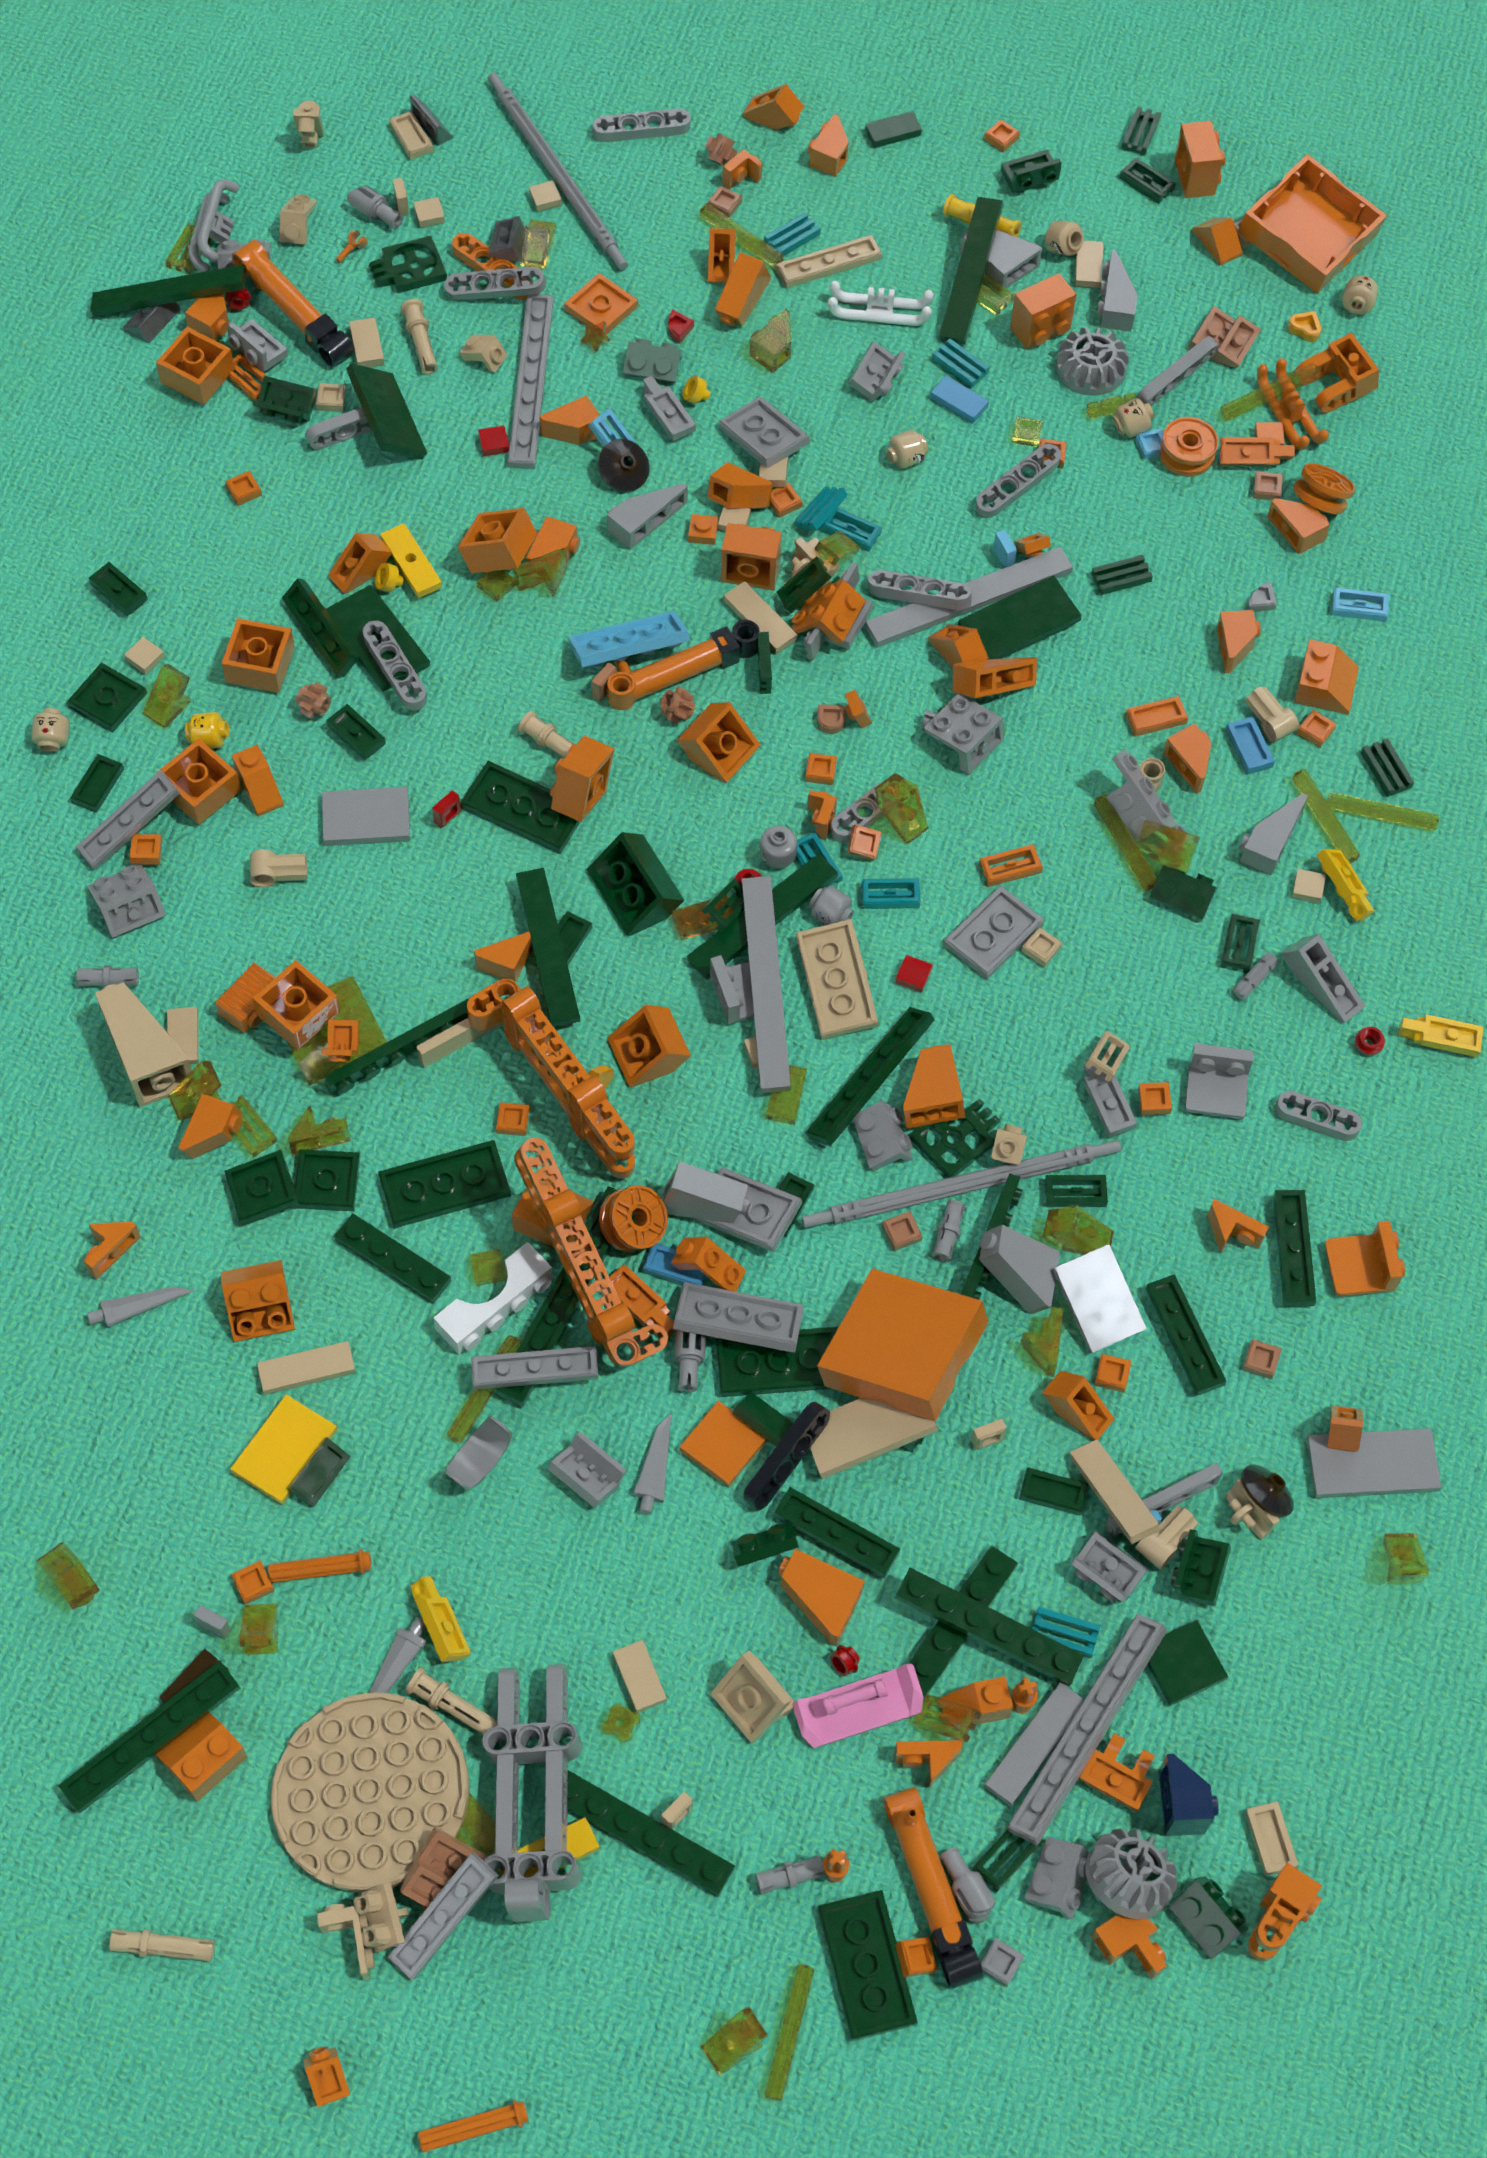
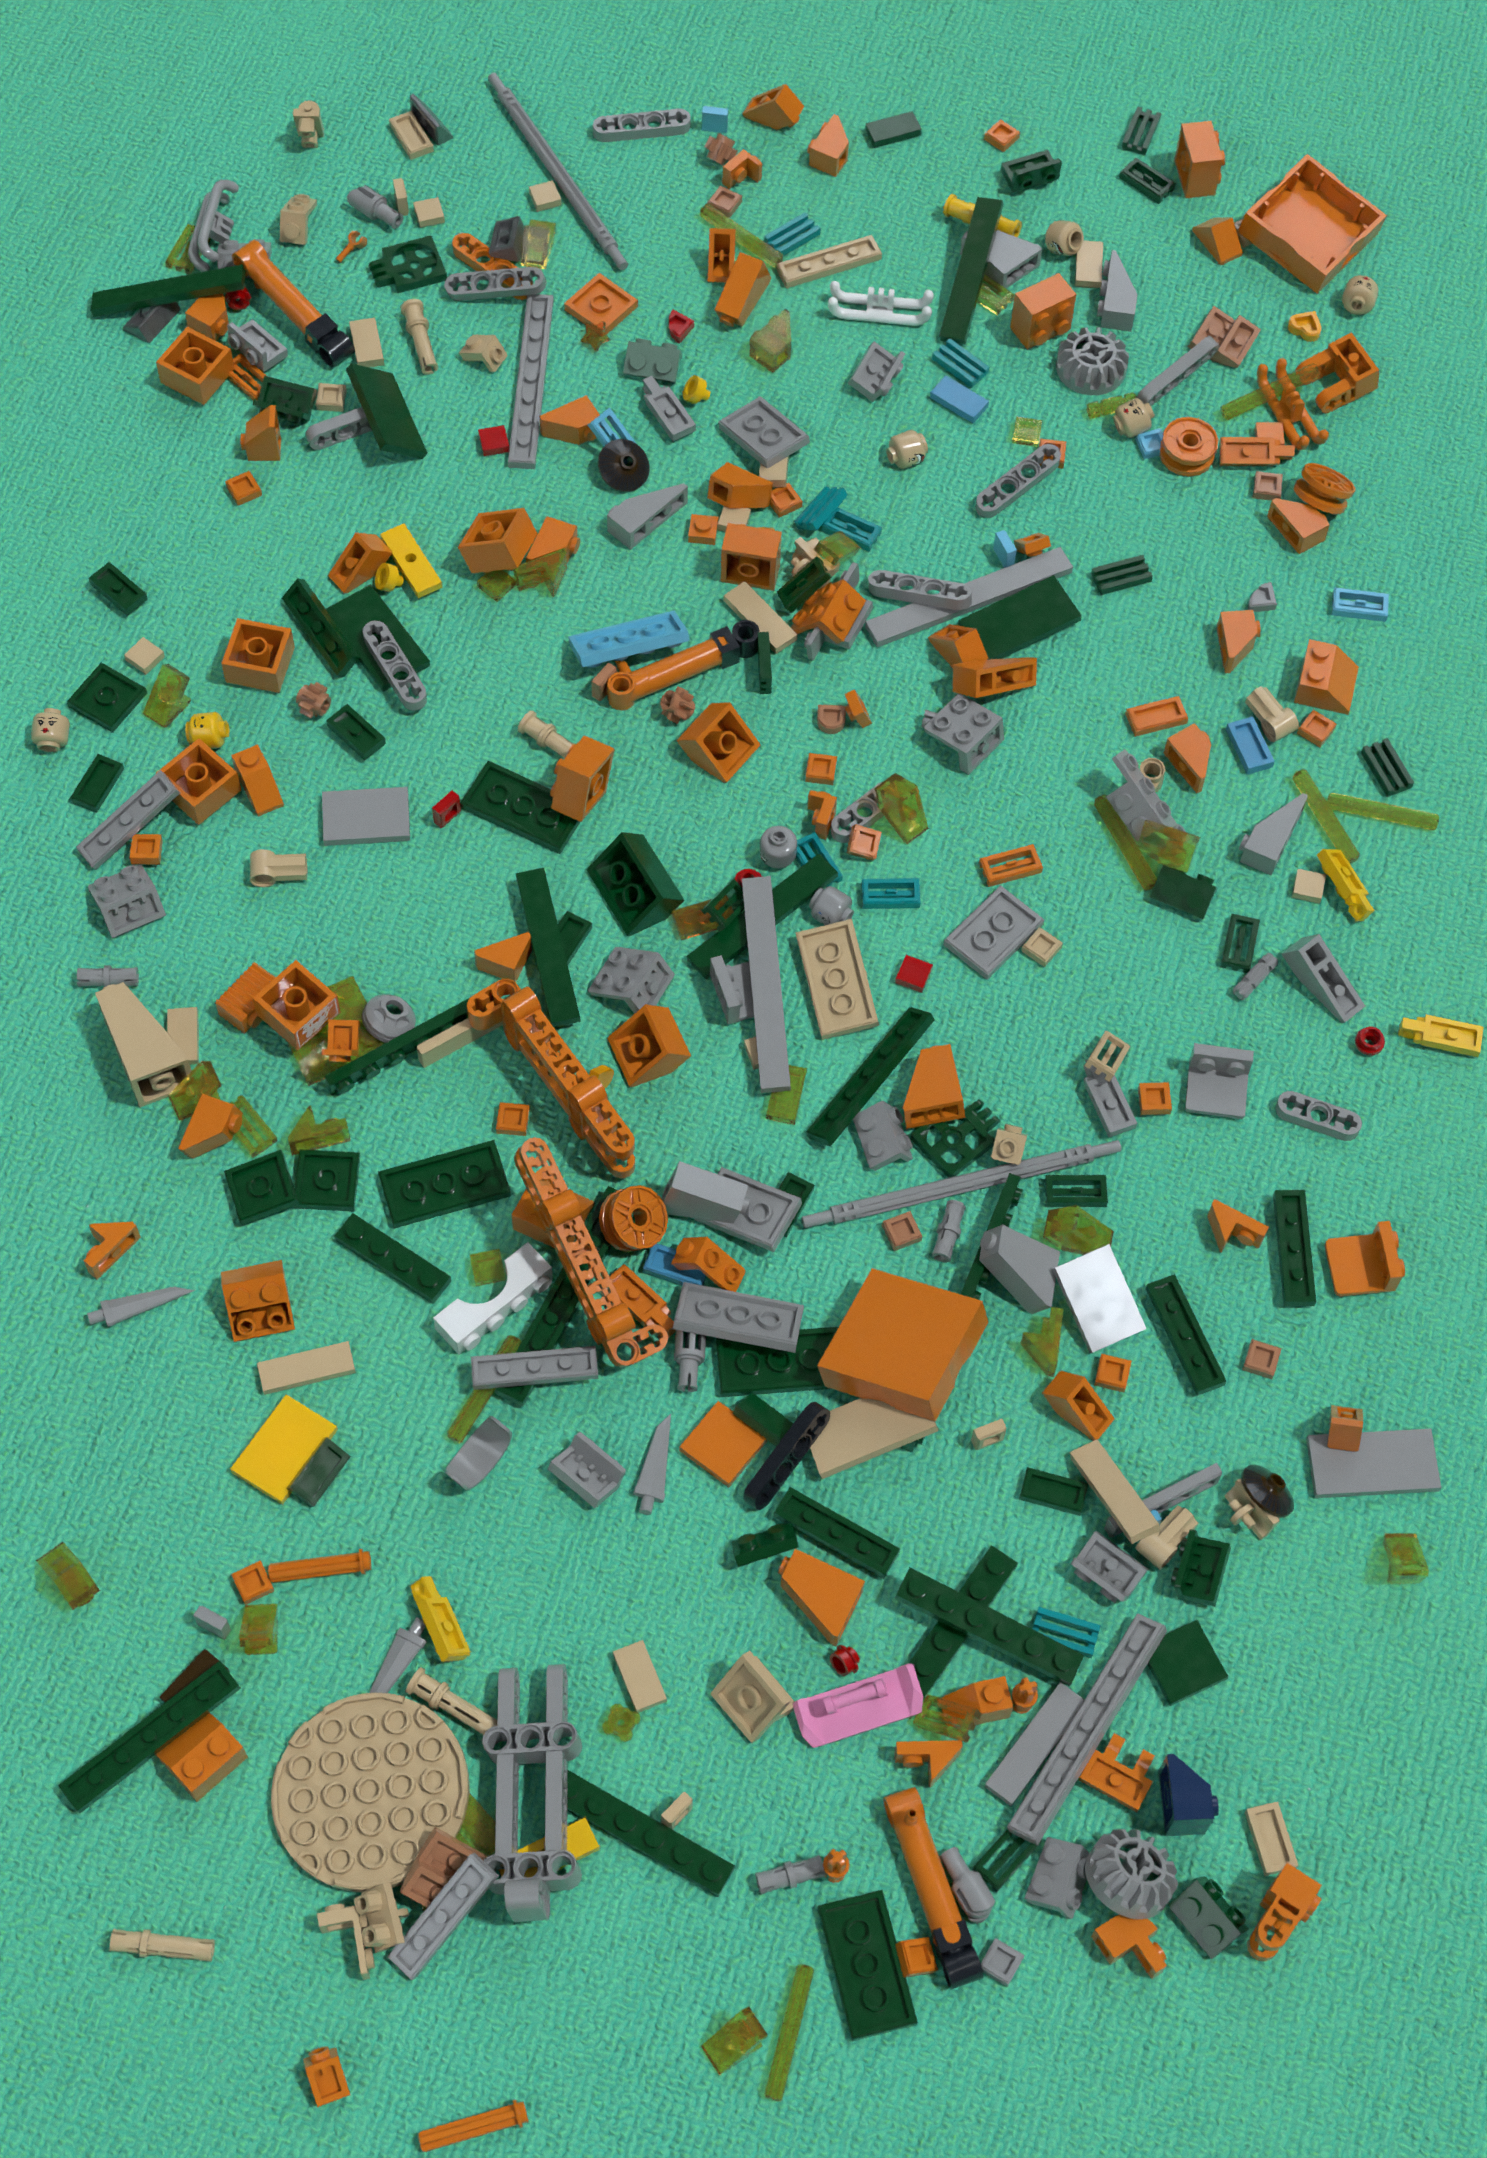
(262, 436): none -> orange slope
(382, 1023): none -> light grey piece
(633, 976): none -> light grey bracket
(714, 119): none -> medium azure tile

